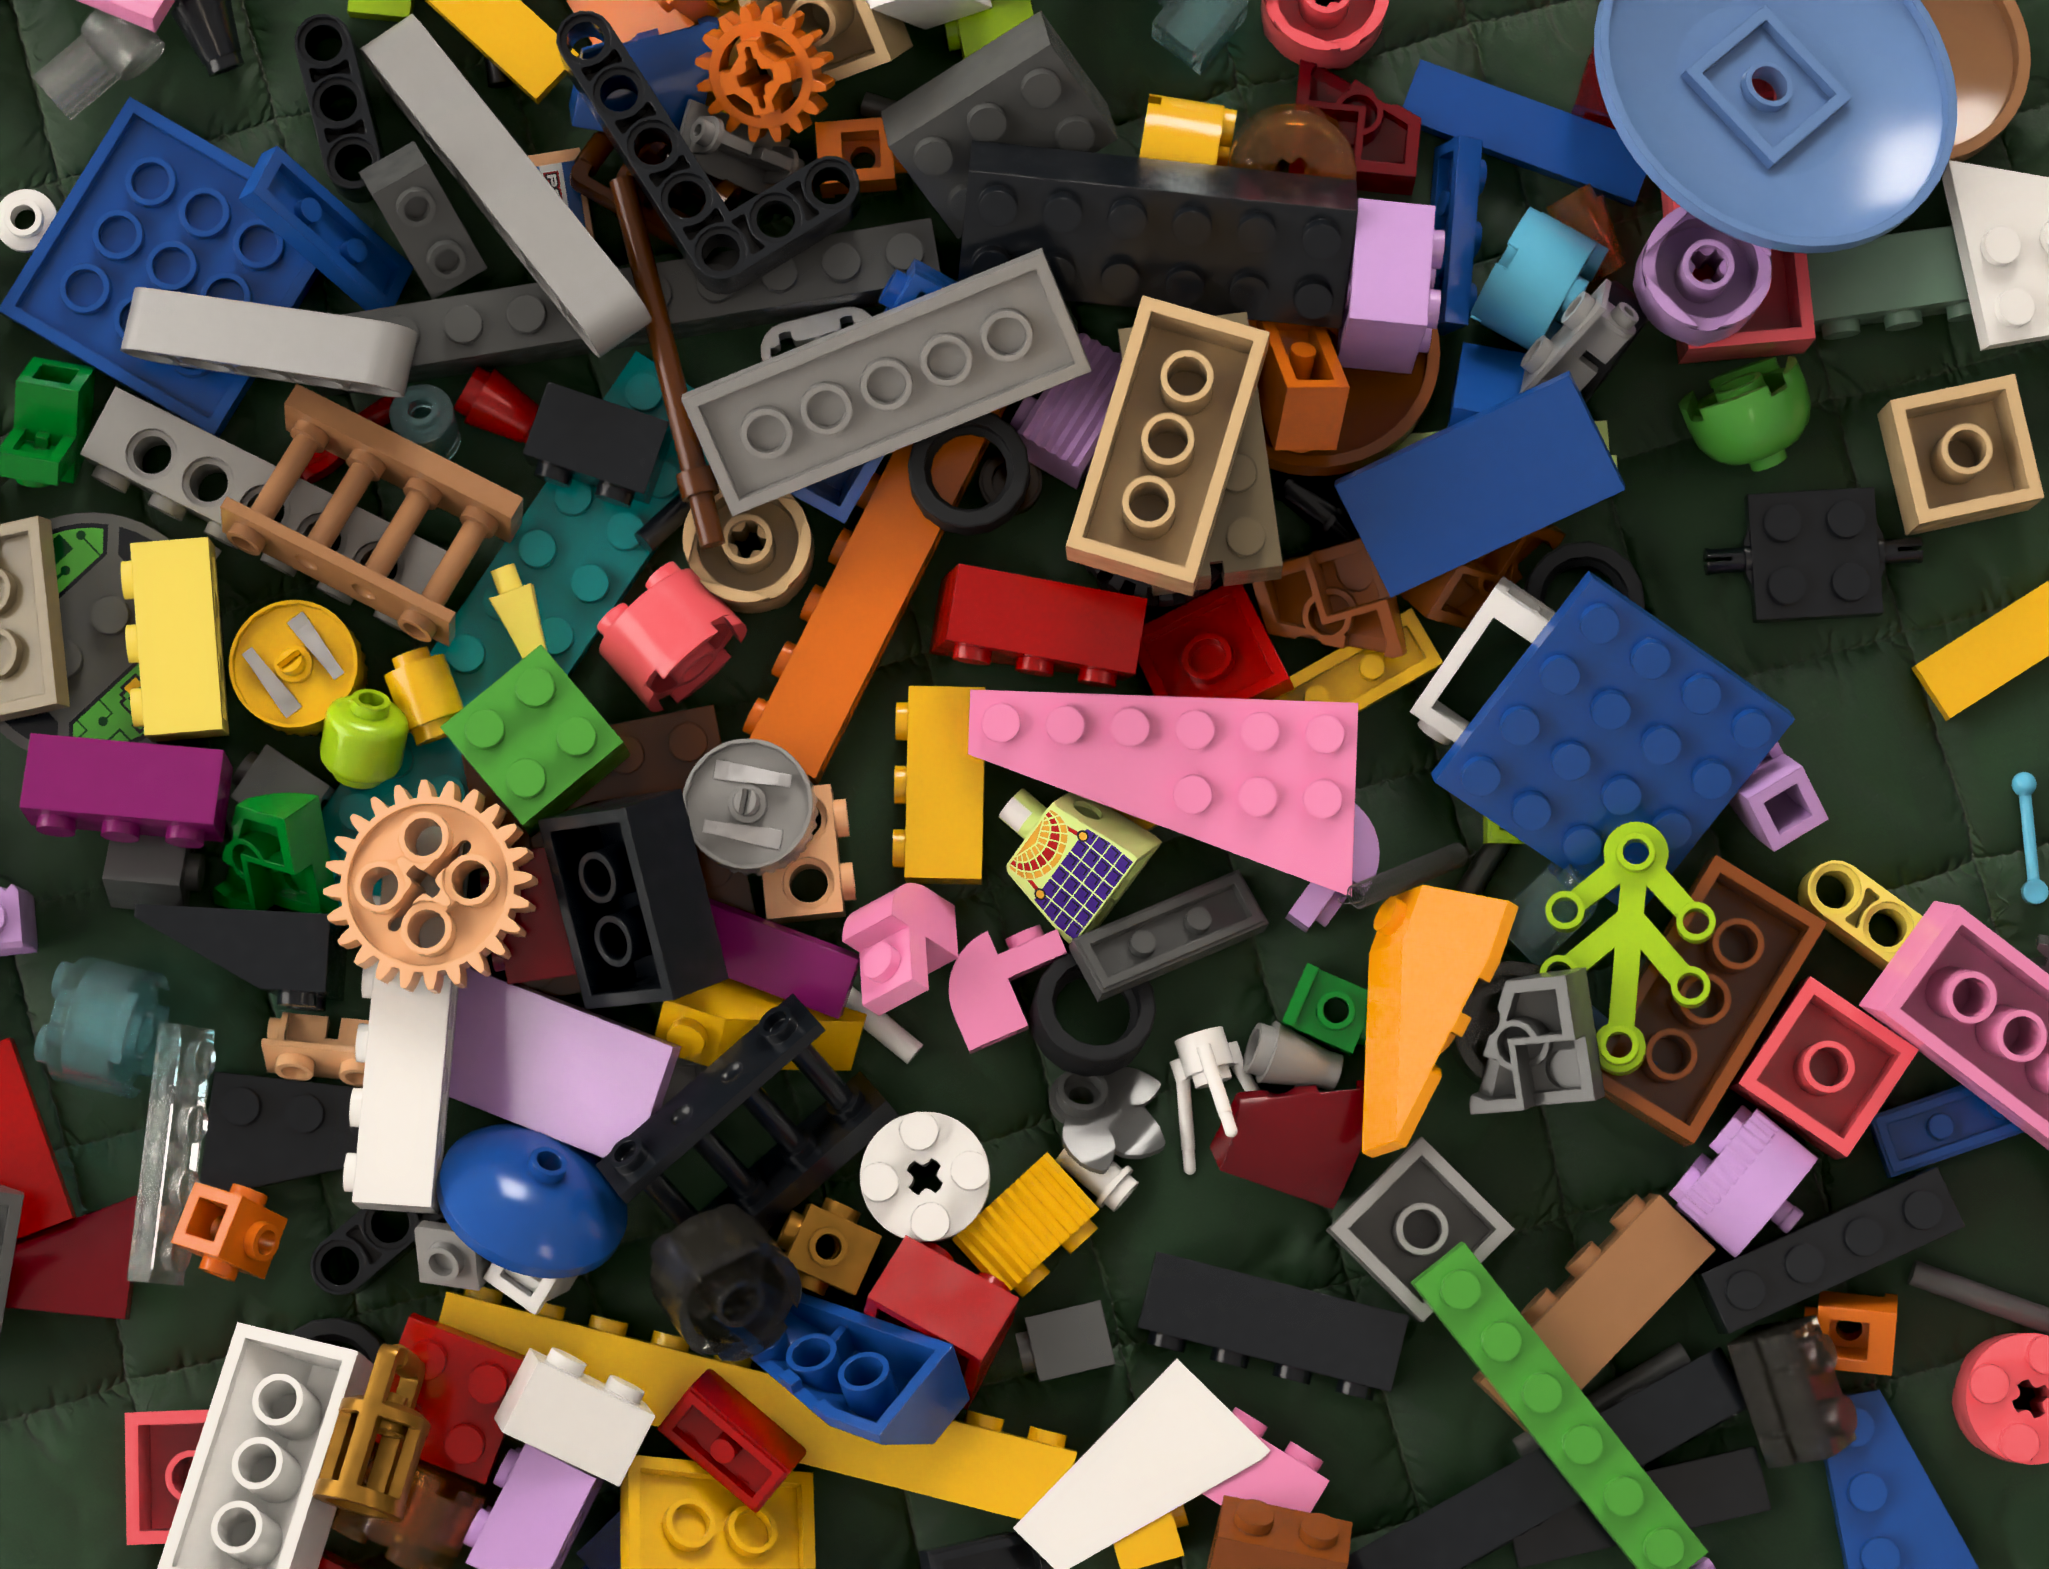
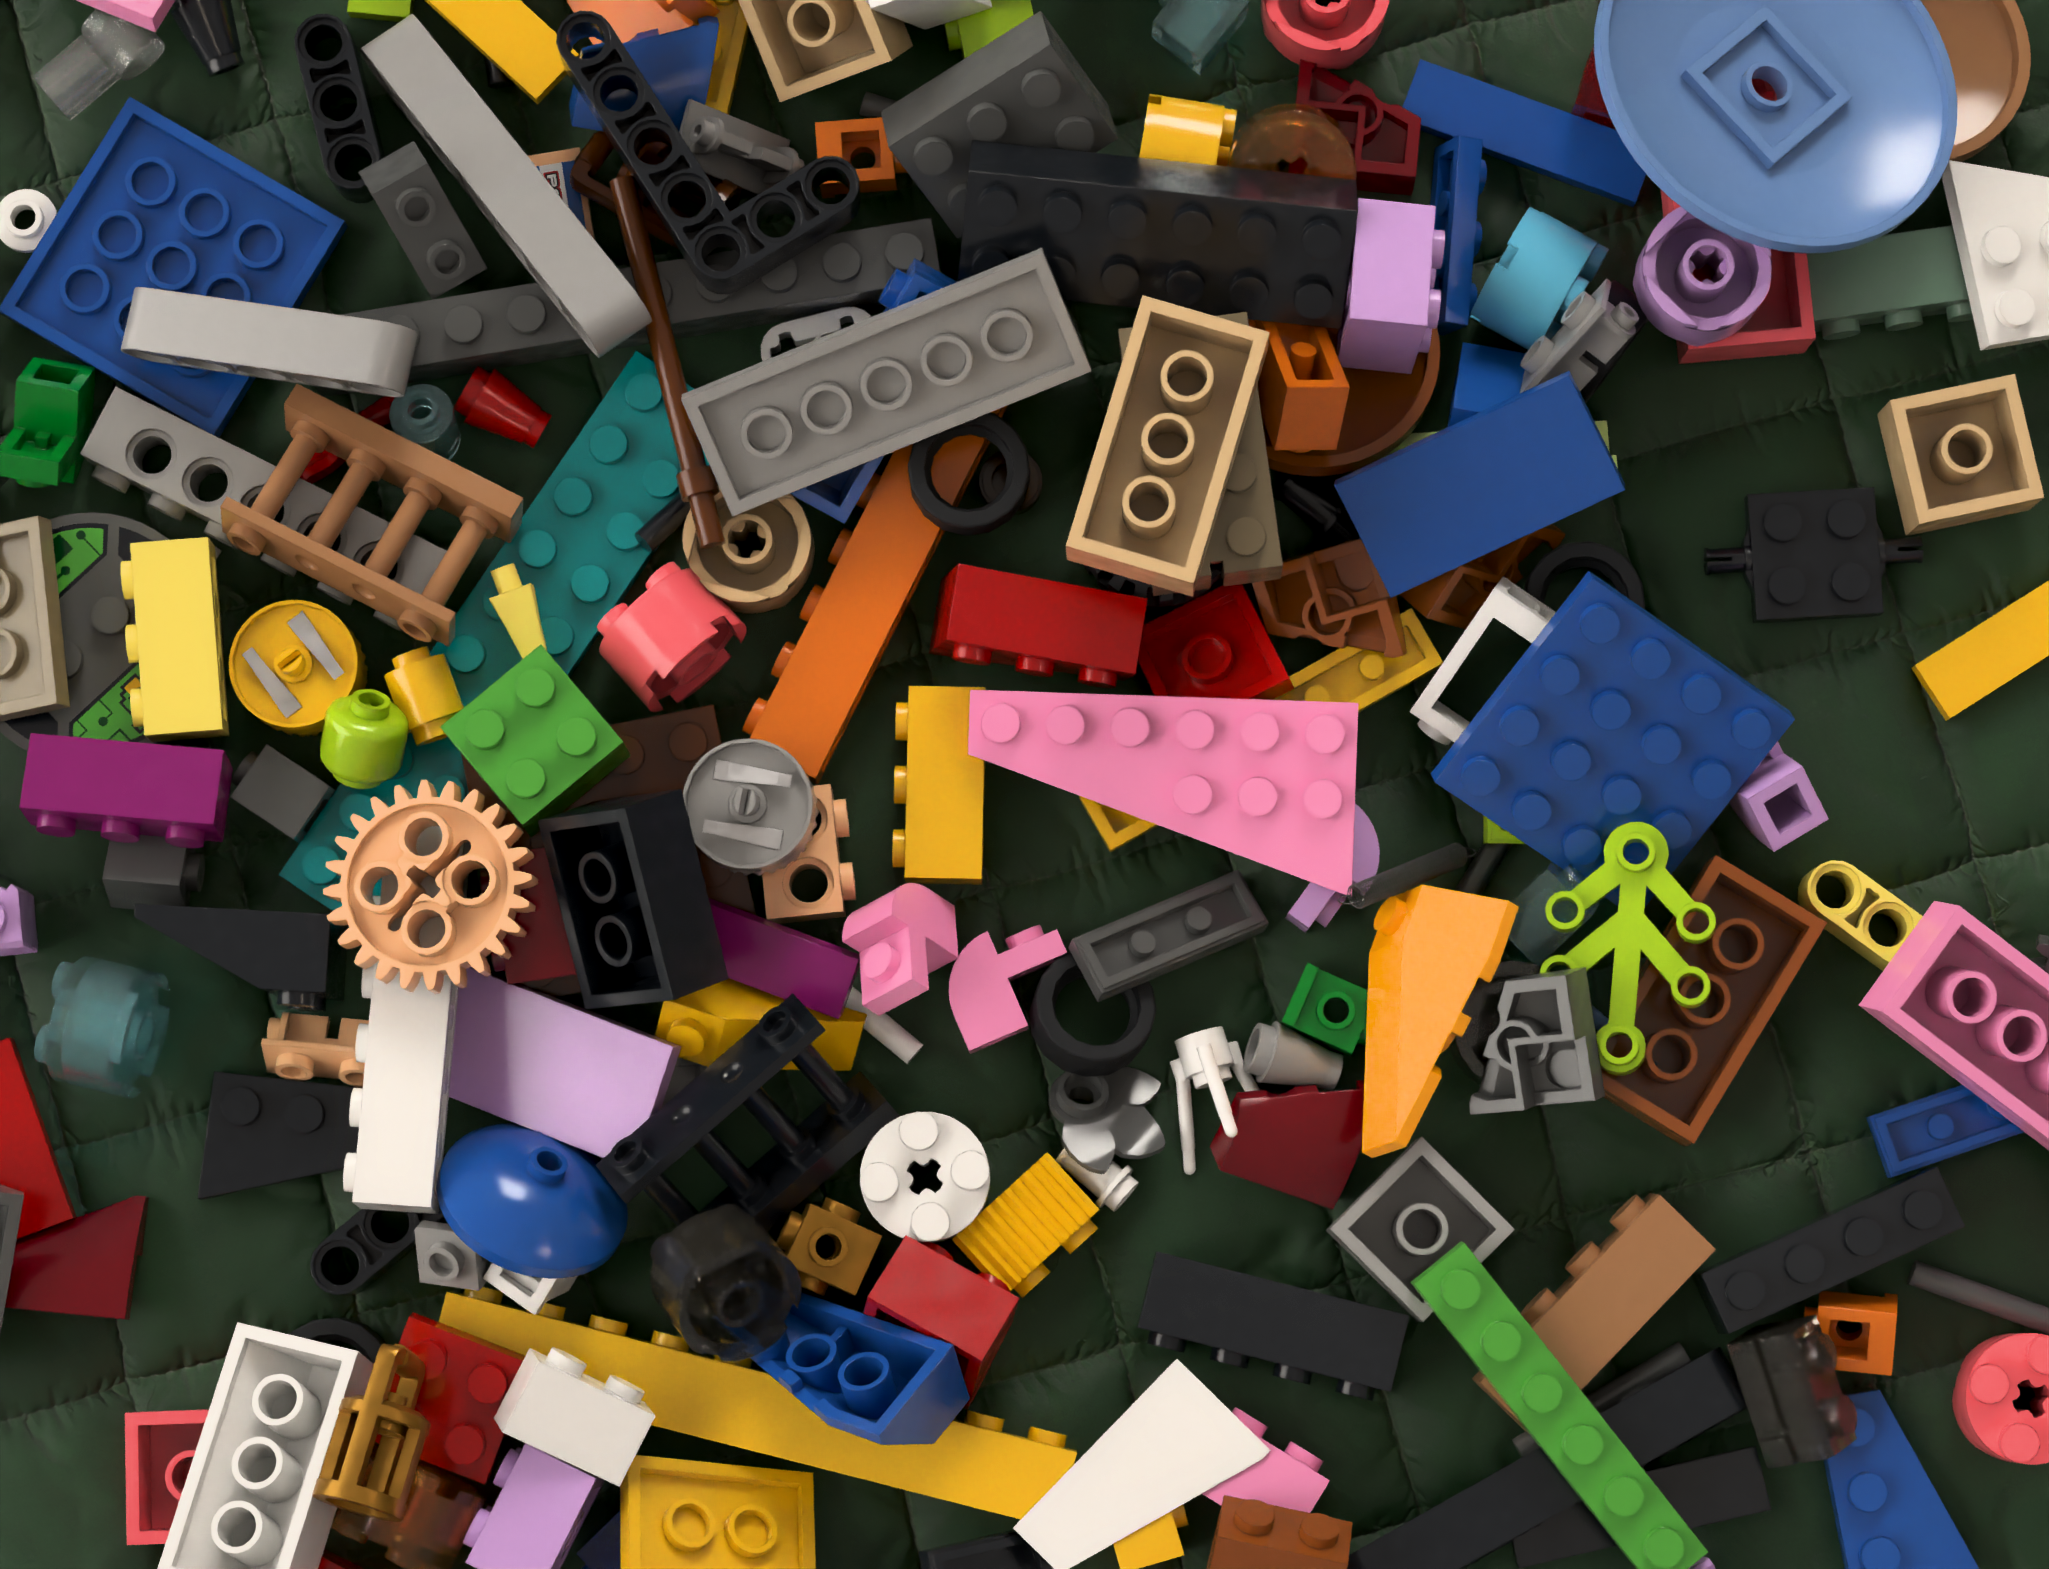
(171, 1150): clear plate -> none
(230, 1230): orange brick -> none
(277, 856): green slope -> none
(325, 231): blue plate -> none
(597, 445): black brick -> none
(732, 1440): red slope -> none
(762, 47): orange gear -> none
(1066, 1341): dark grey brick -> none
(1068, 418): lavender brick -> none
(1074, 858): torso -> none
(1590, 216): clear orange cone -> none
(1745, 1181): lavender piece -> none
(1750, 414): bright green cylinder -> none
(1823, 1068): coral brick -> none
(2034, 890): medium azure hinge -> none

